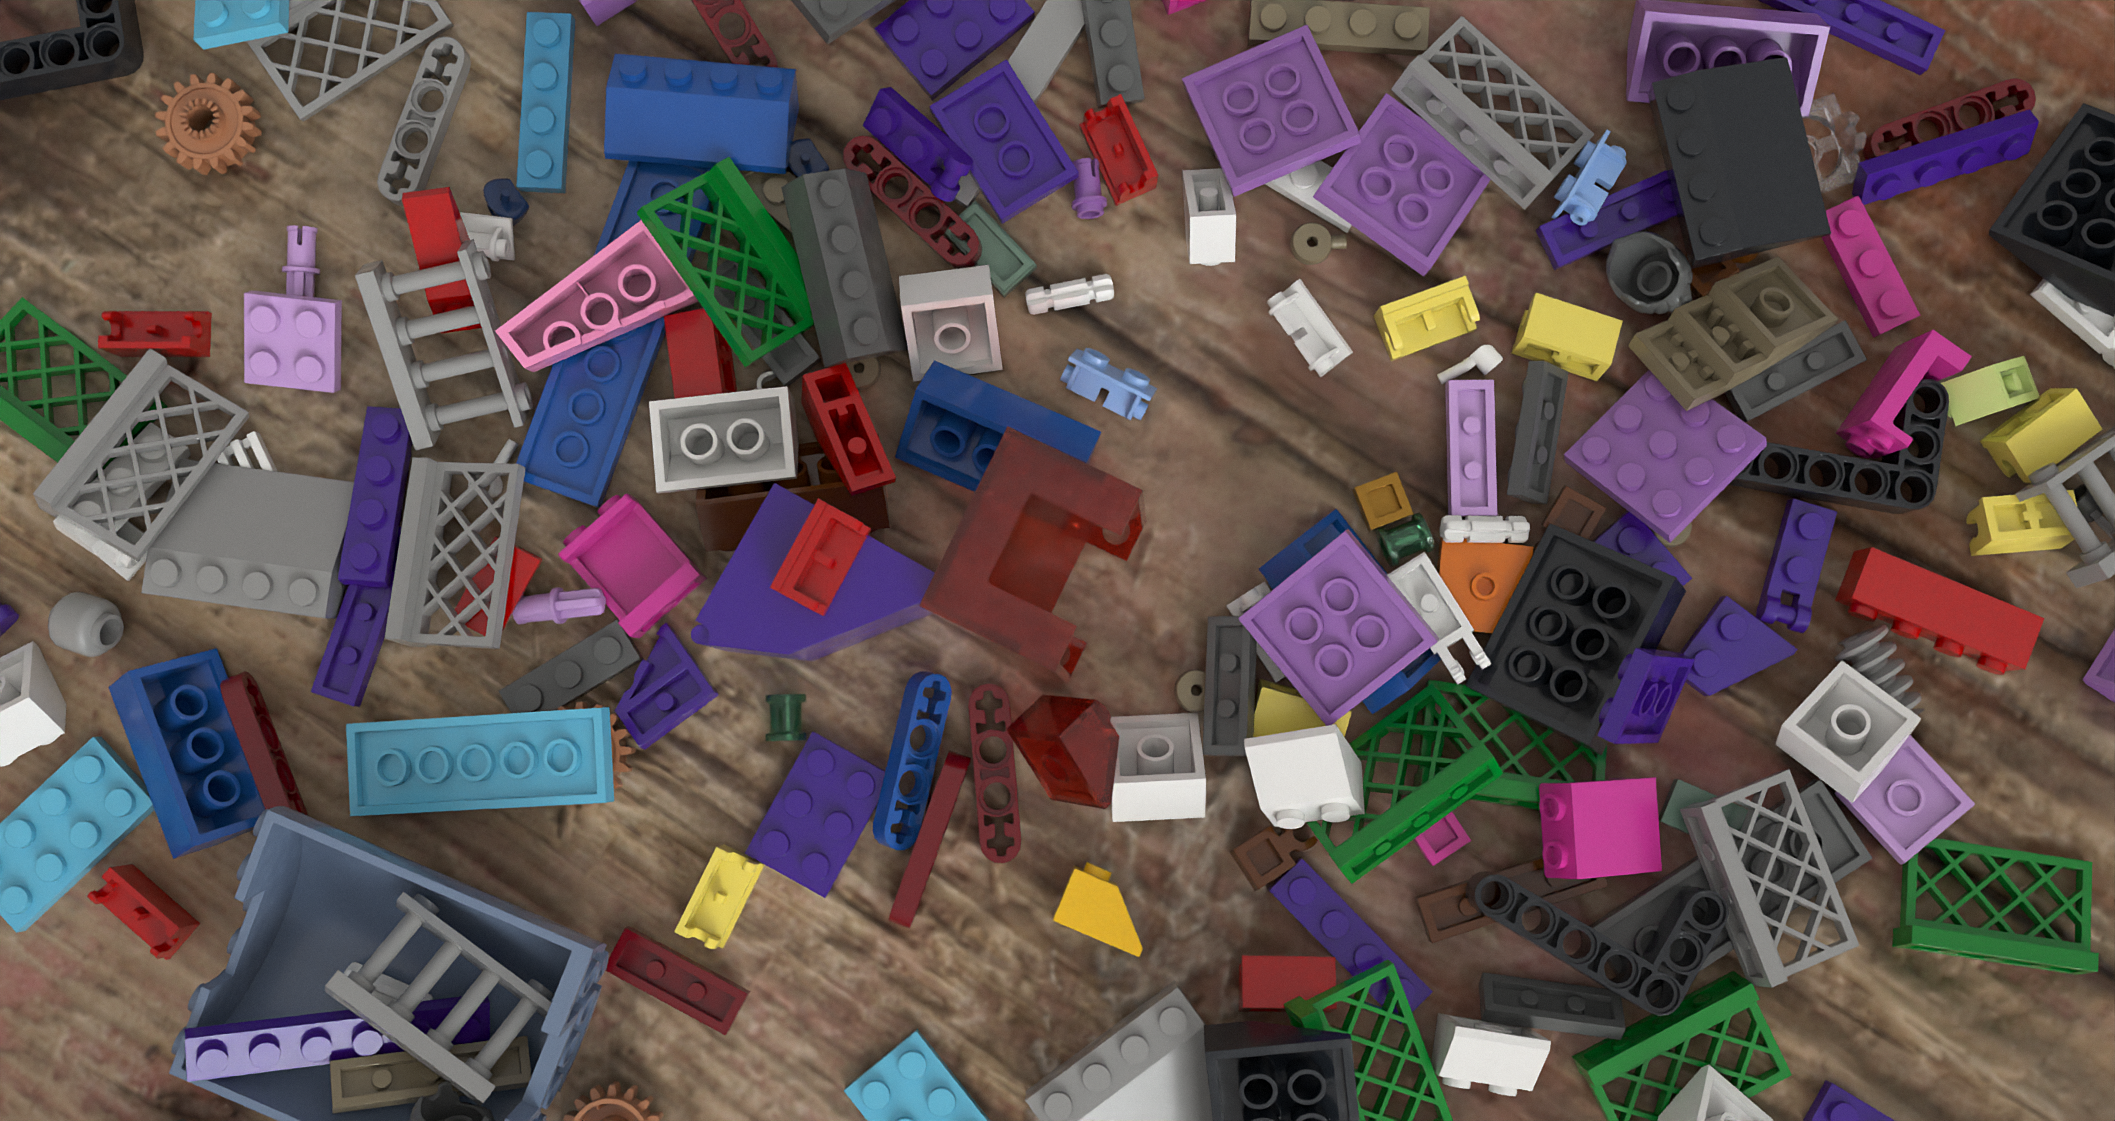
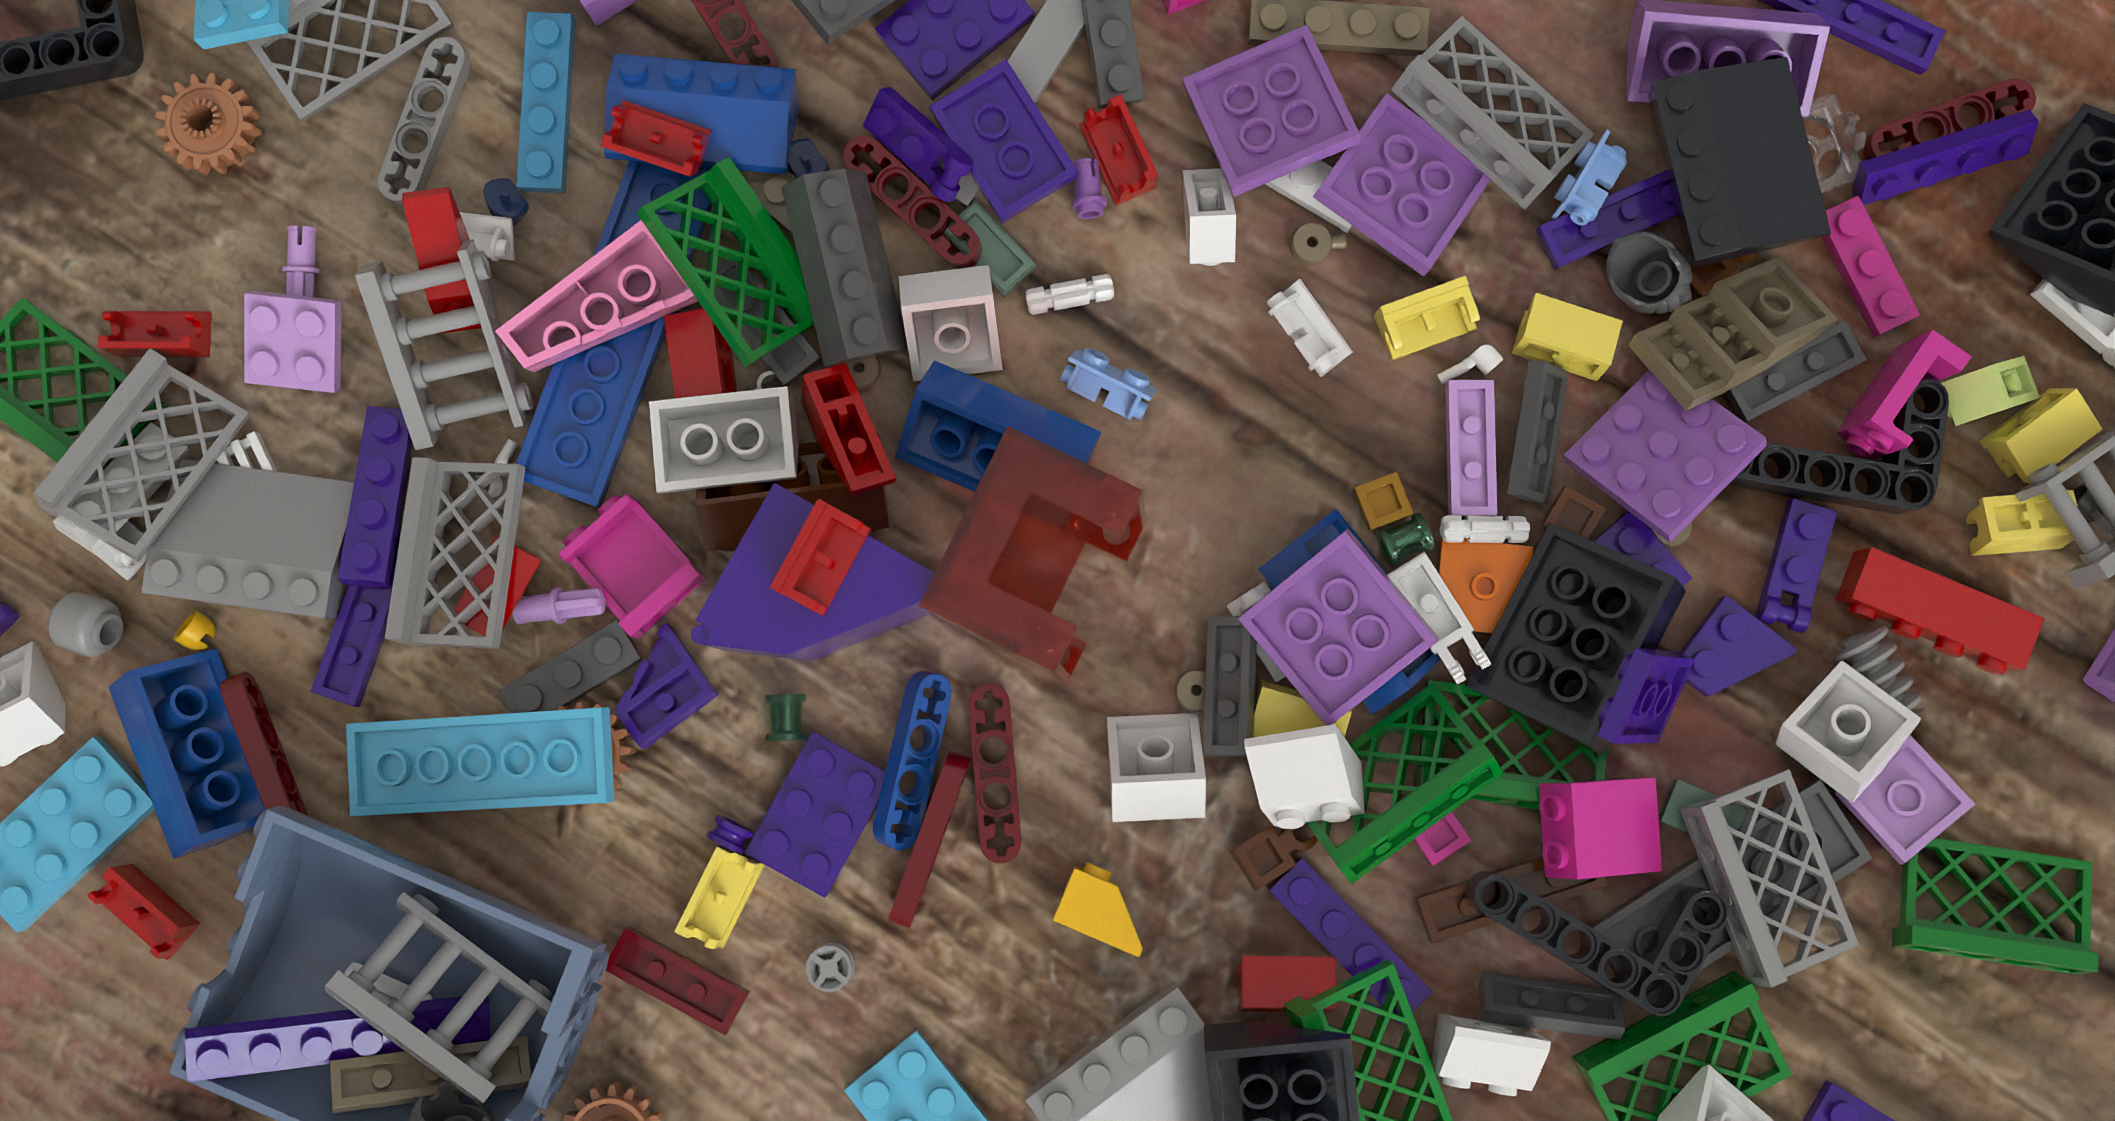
(193, 630): none -> yellow hinge
(657, 138): none -> red hinge
(729, 834): none -> dark purple bush
(825, 973): none -> light grey wheel
(1069, 748): clear red slope -> none

